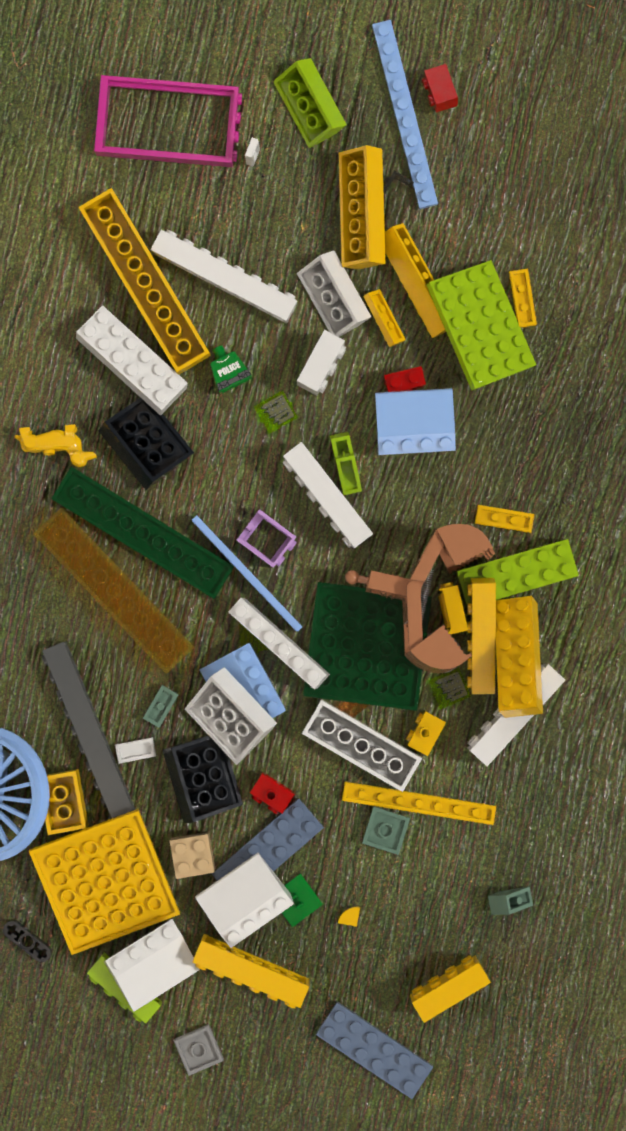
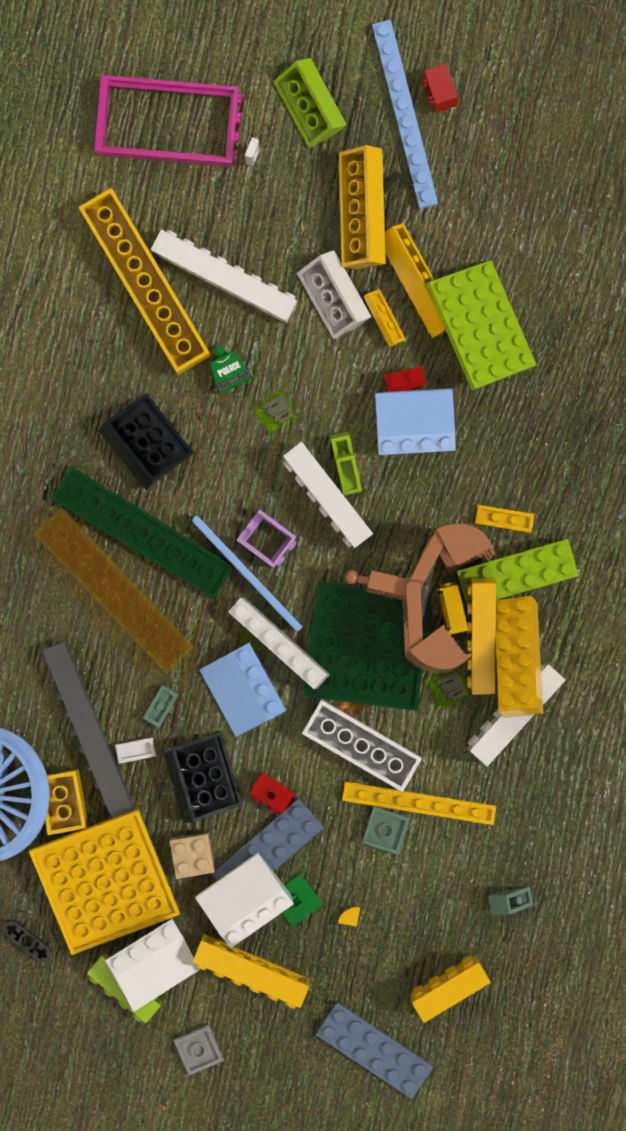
(56, 441): yellow animal -> none
(131, 360): white brick -> none
(230, 715): white slope -> none
(321, 363): white brick -> none
(425, 732): yellow brick -> none
(522, 298): yellow tile -> none

